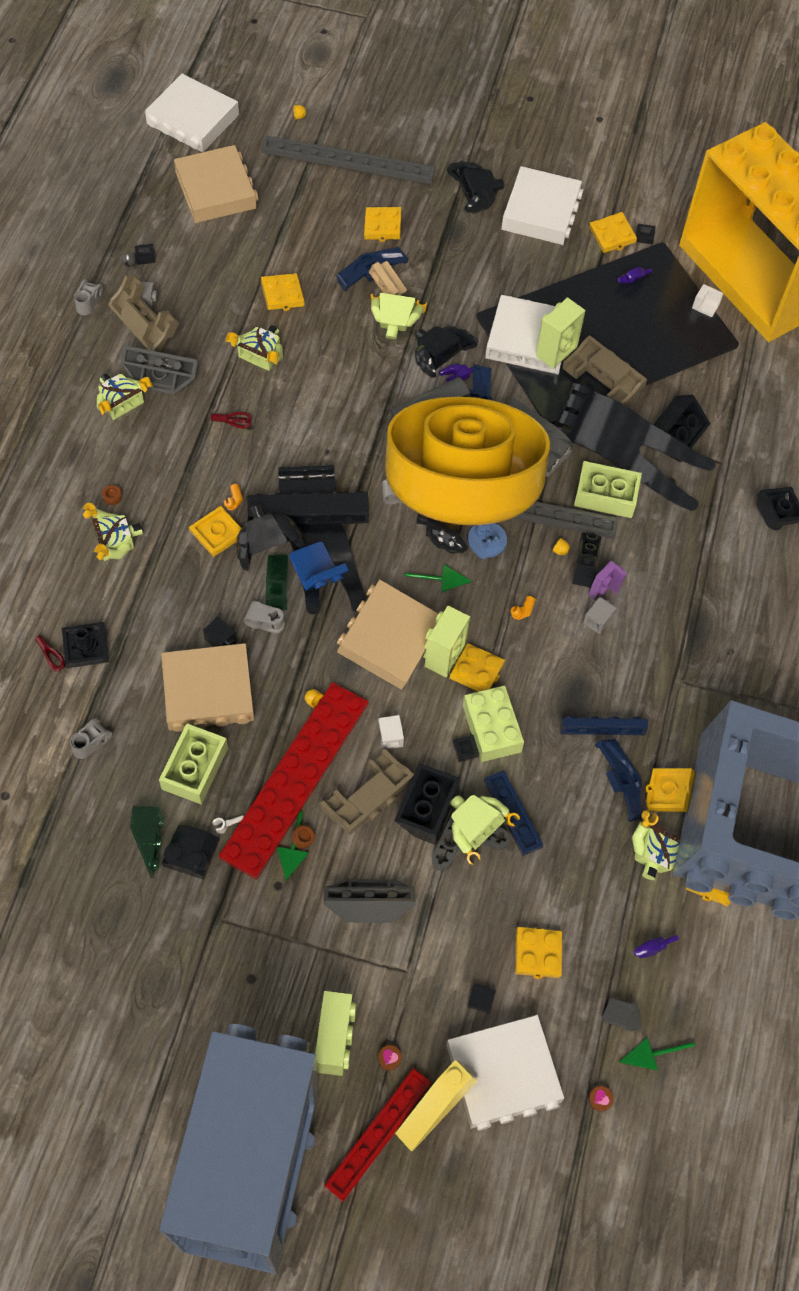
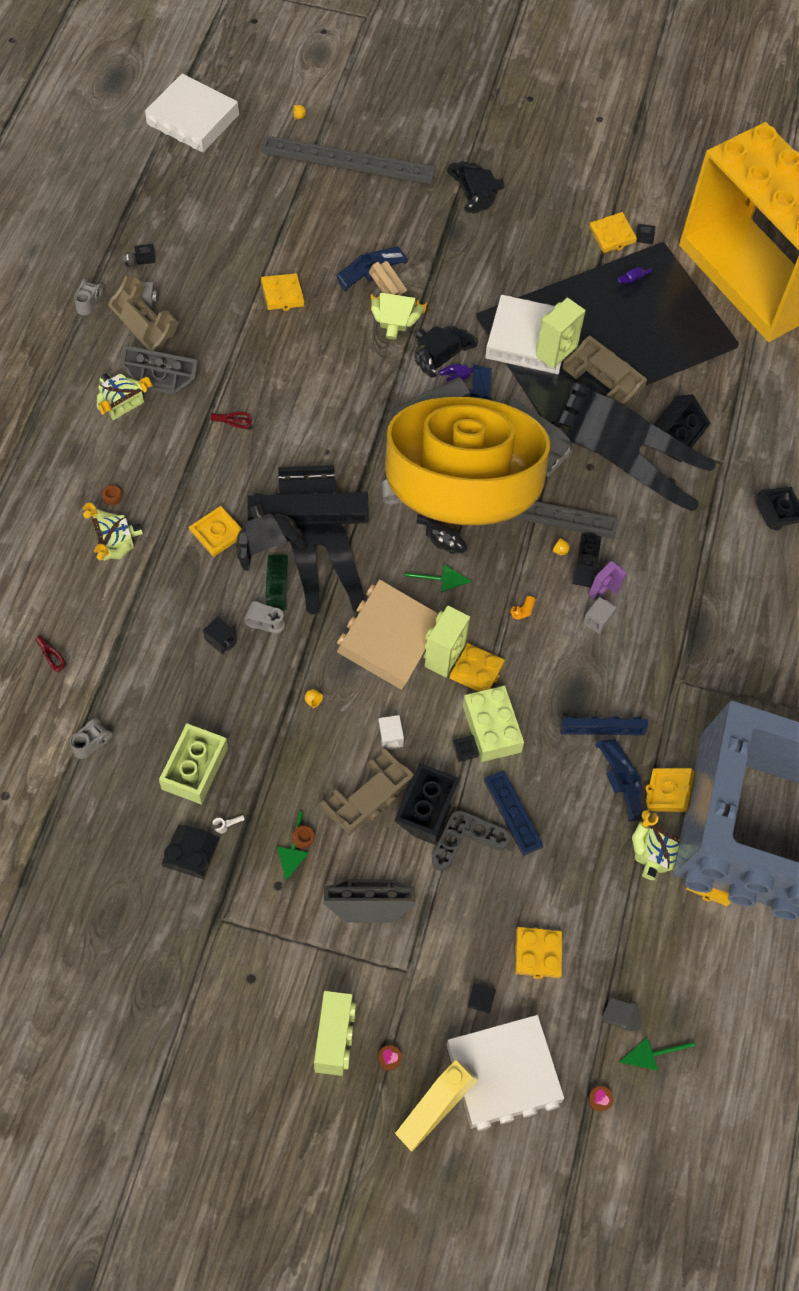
(84, 638): black plate -> none
(146, 828): clear green slope -> none
(207, 687): tan brick -> none
(215, 183): tan brick -> none
(236, 499): light orange arm -> none
(243, 1150): sand blue door -> none
(258, 346): torso -> none
(293, 781): red plate -> none
(316, 566): blue bracket -> none
(377, 1135): red tile -> none
(382, 223): yellow plate -> none
(477, 820): yellowish green torso -> none
(489, 547): medium blue plate -> none
(542, 205): white brick -> none
(607, 489): yellowish green brick -> none
(653, 946): dark purple hand -> none
(707, 300): white panel -> none

